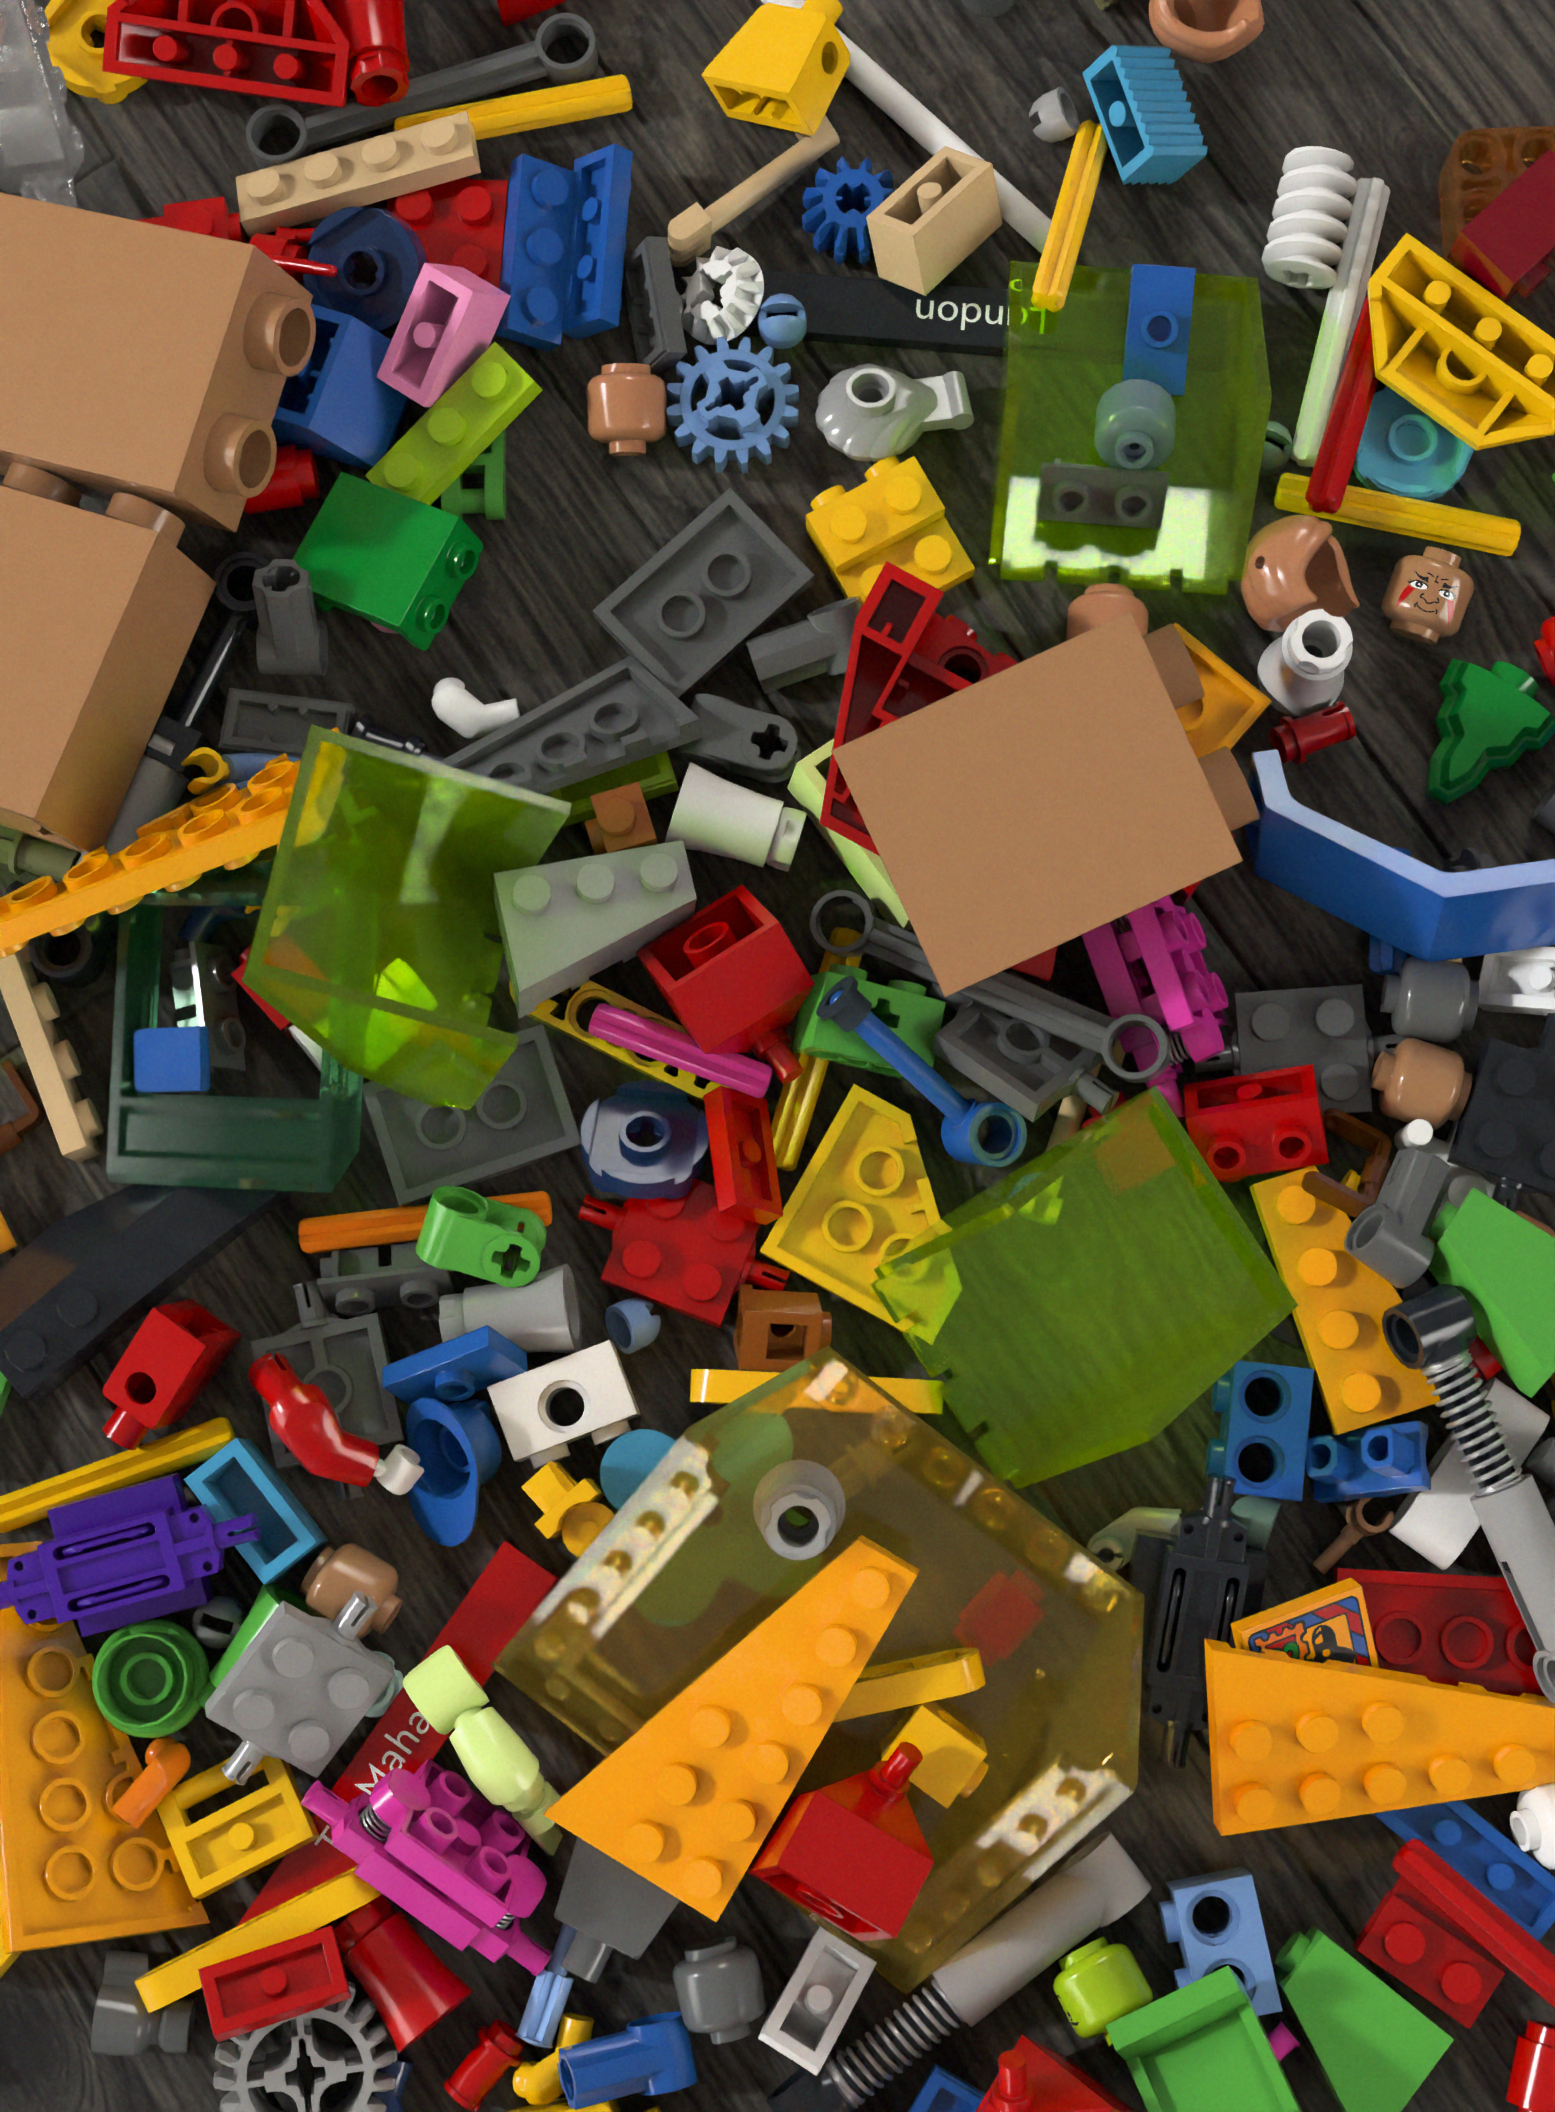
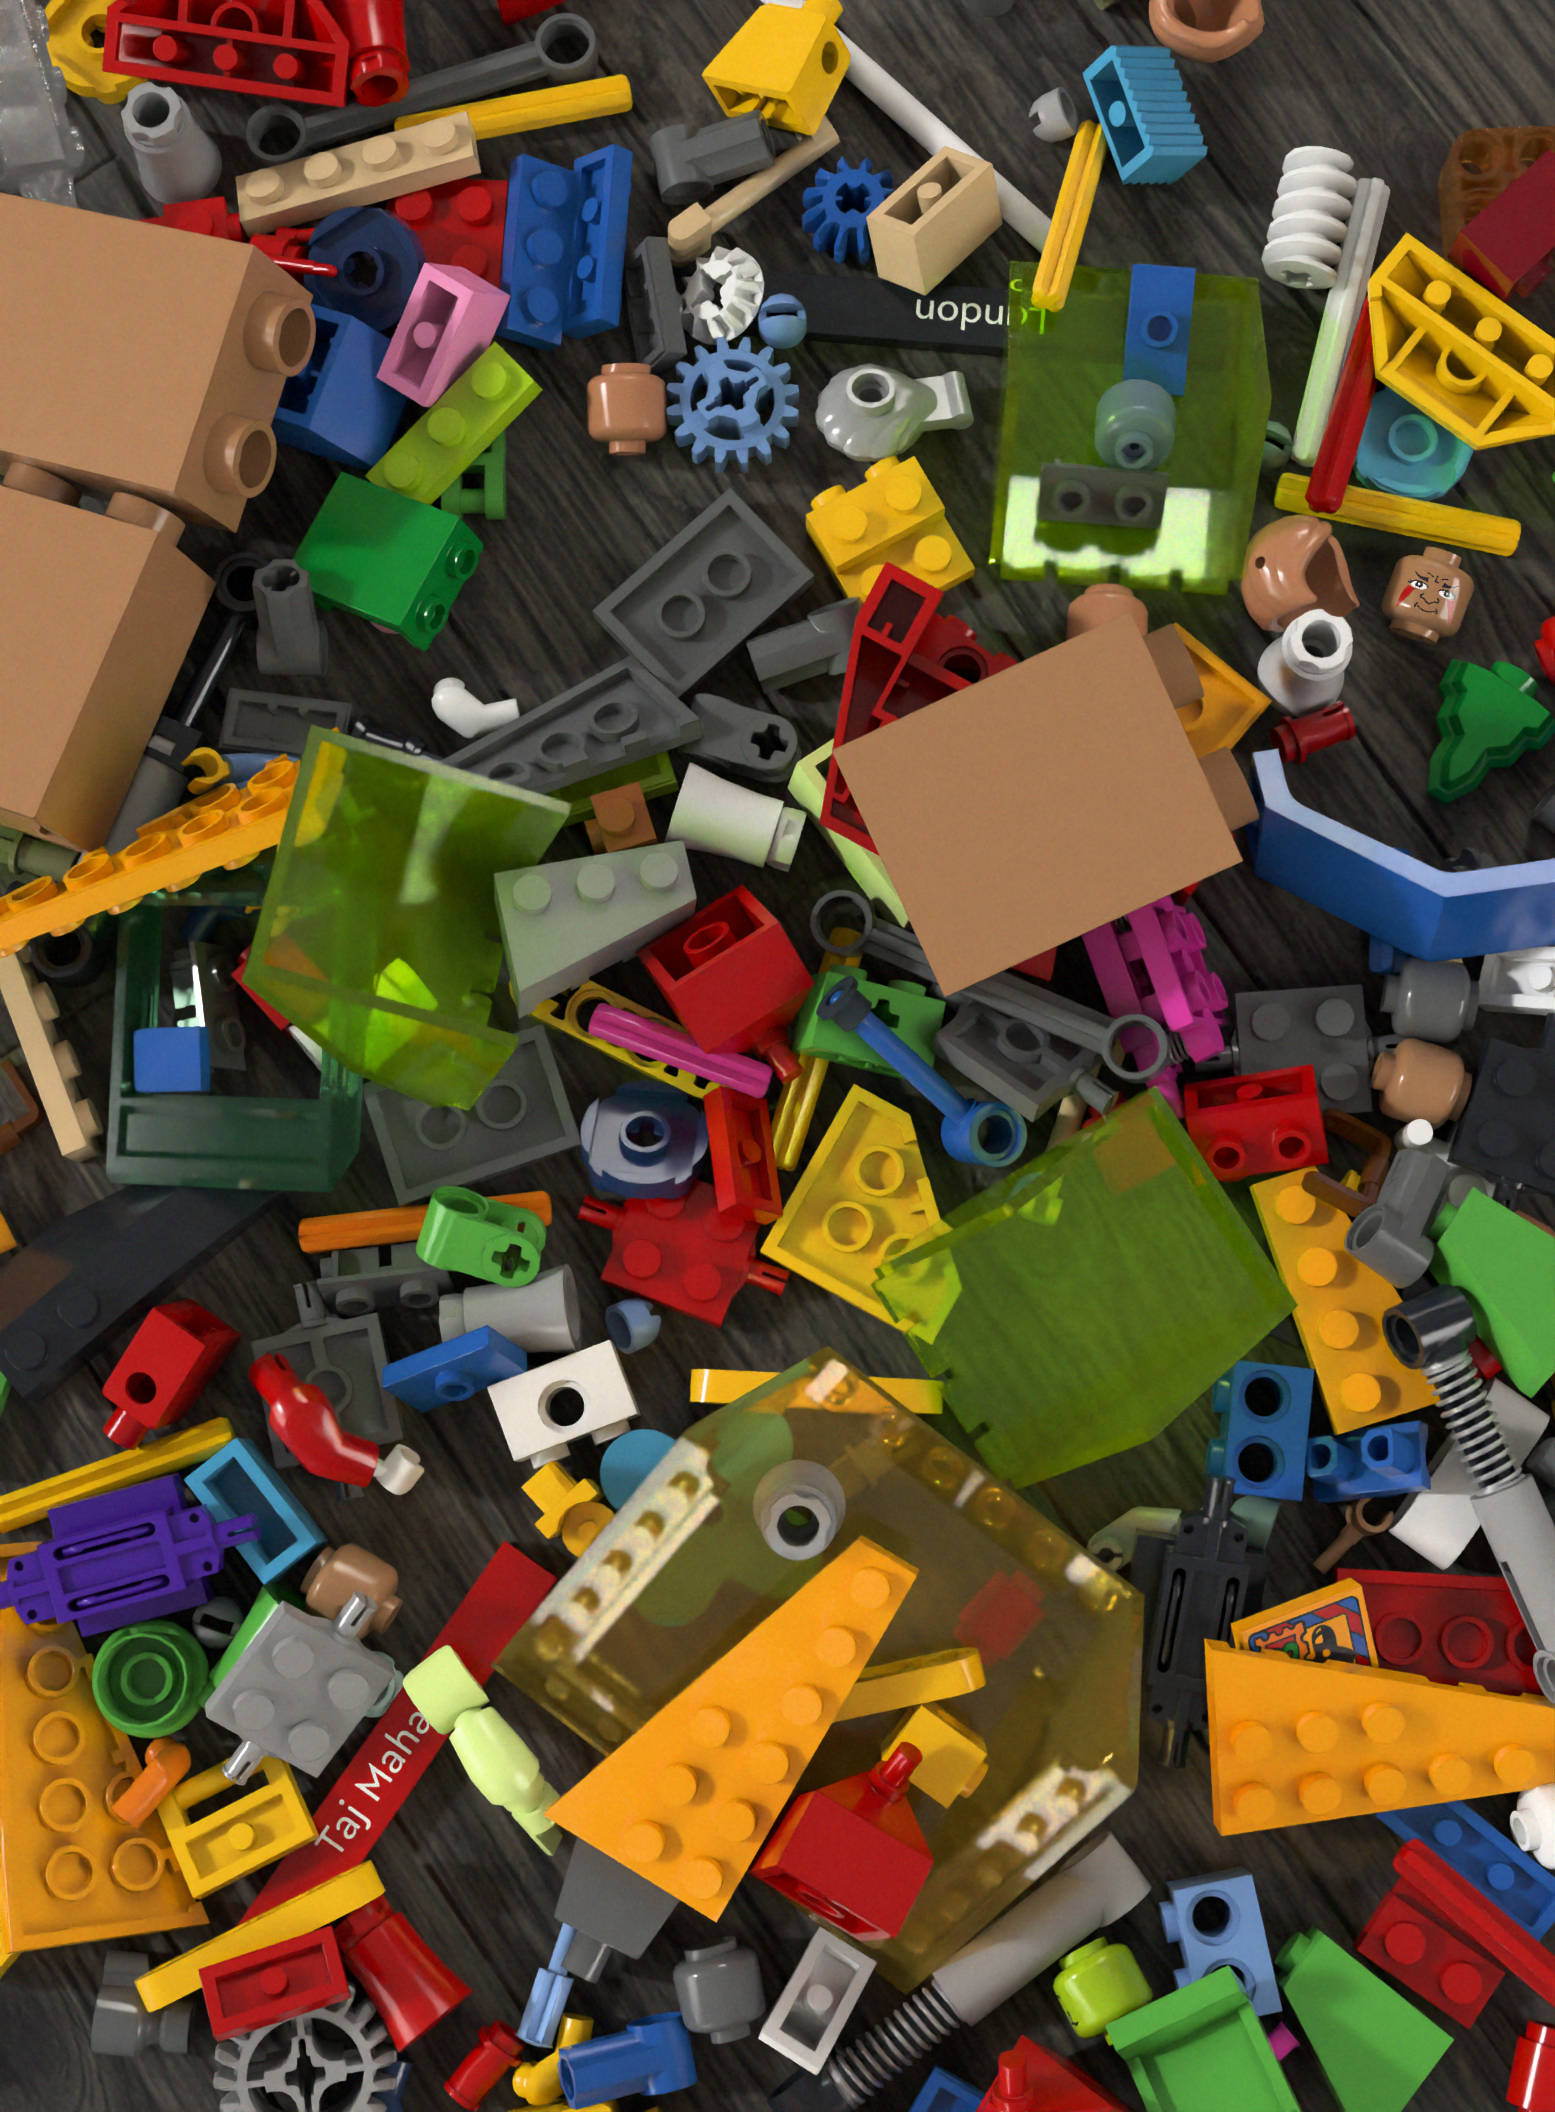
(171, 149): none -> light grey plant
(291, 483): red brick -> none
(442, 1858): dark pink piece -> none
(458, 1458): blue piece -> none
(696, 158): none -> dark grey piece
(774, 1348): dark orange brick -> none

